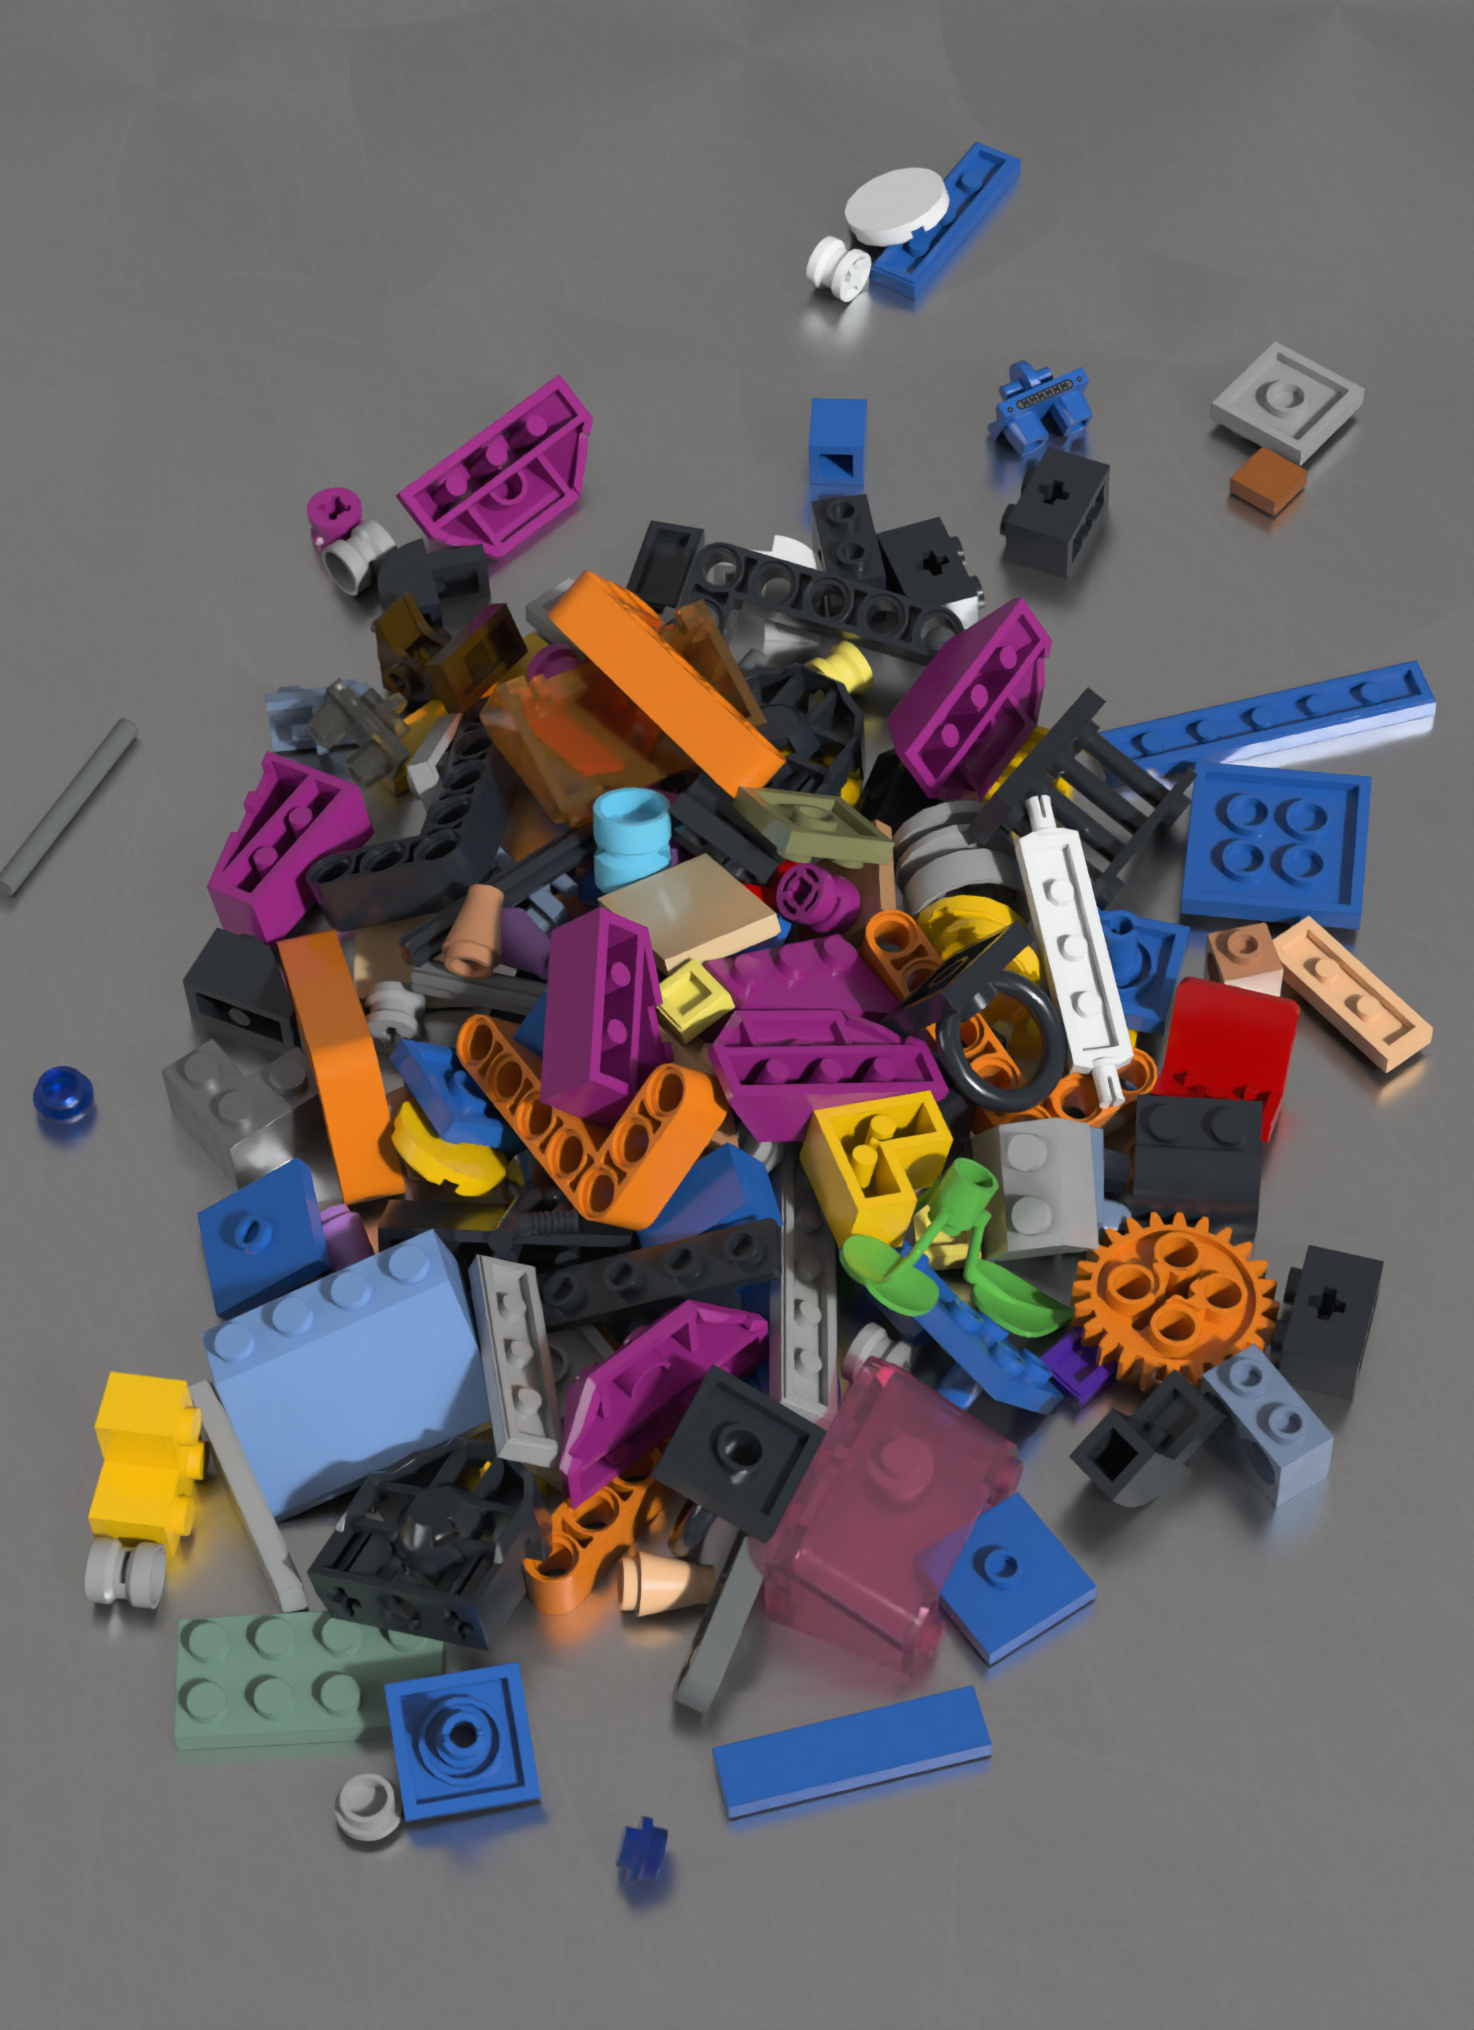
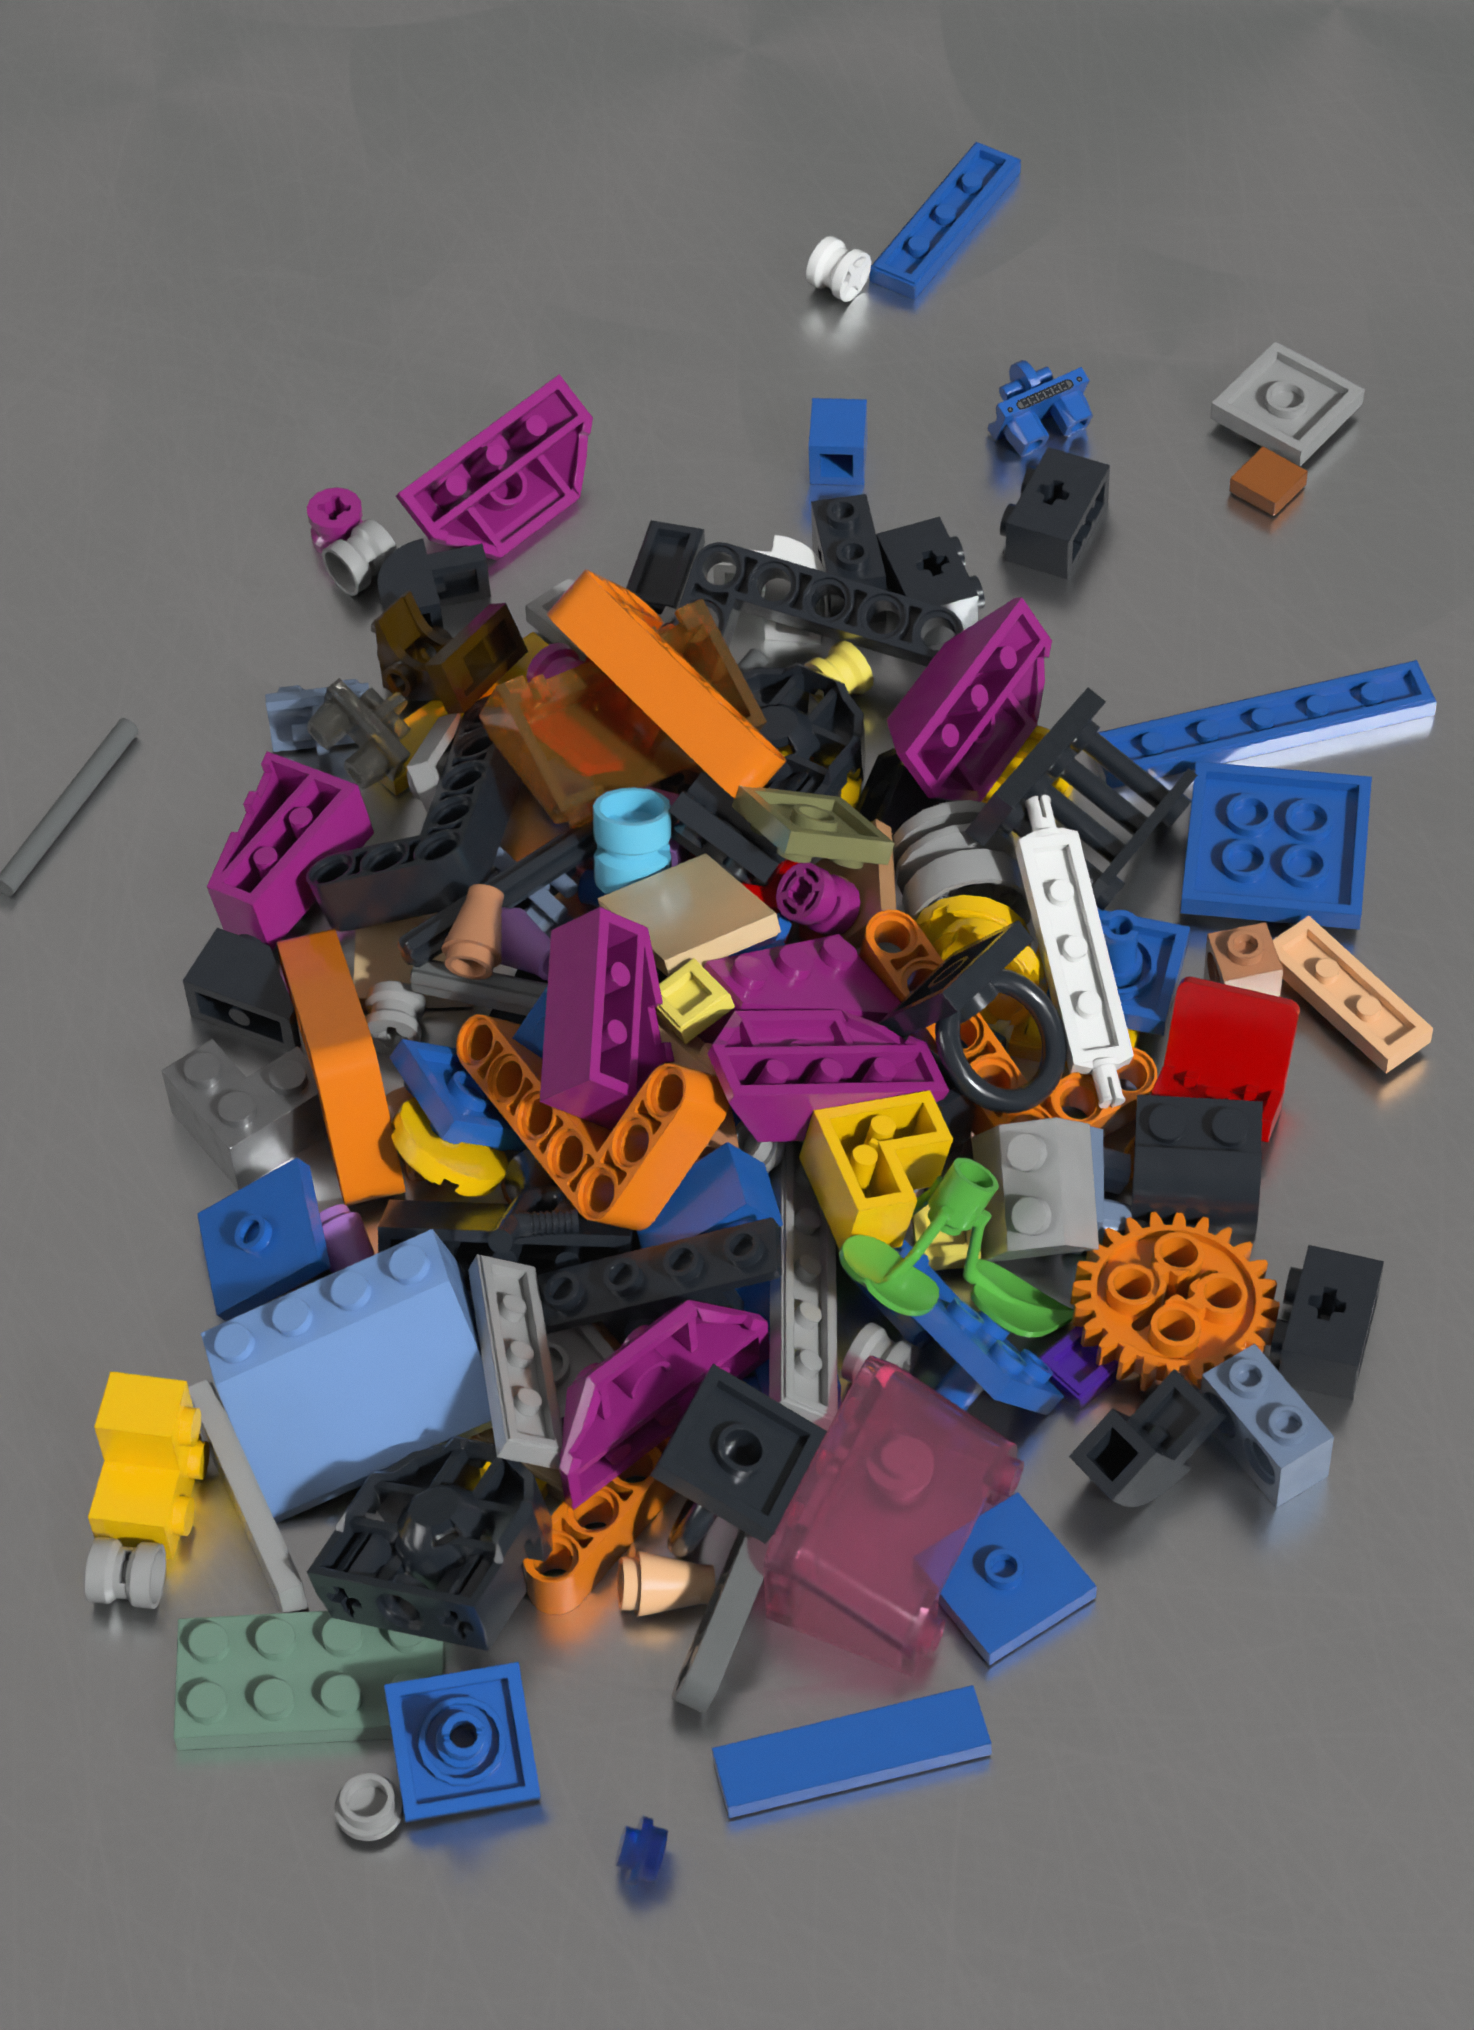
(63, 1095): clear blue plate -> none
(896, 204): white tile -> none

